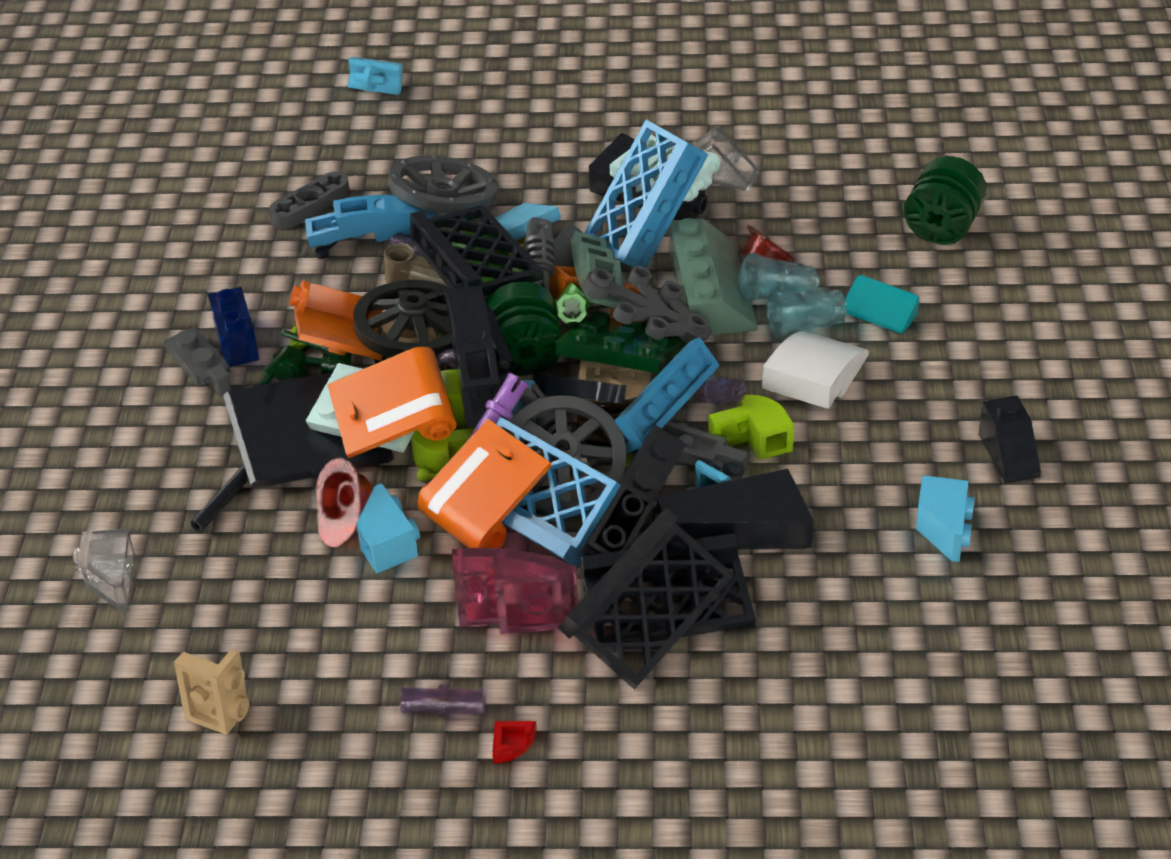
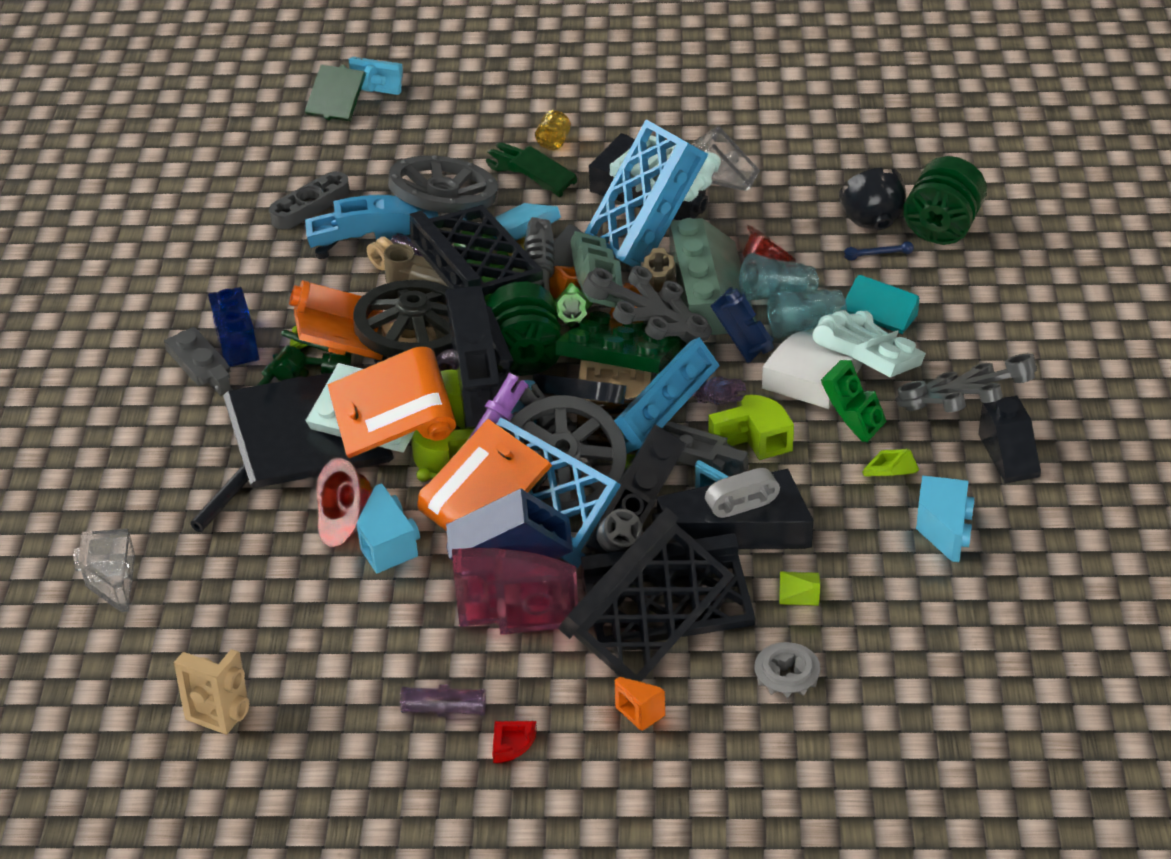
(335, 92): none -> piece
(376, 252): none -> tan bush
(513, 523): none -> dark blue brick
(533, 164): none -> dark green arm
(553, 137): none -> clear yellow wheel
(625, 525): none -> dark grey wheel
(639, 702): none -> orange slope
(661, 267): none -> dark tan piece
(737, 318): none -> dark blue hinge
(742, 492): none -> light grey beam
(781, 657): none -> light grey gear
(799, 588): none -> lime slope
(852, 253): none -> dark blue hinge
(856, 407): none -> green slope
(866, 342): none -> light aqua plate
(874, 198): none -> black cylinder
(892, 463): none -> lime slope
(950, 389): none -> dark grey plant

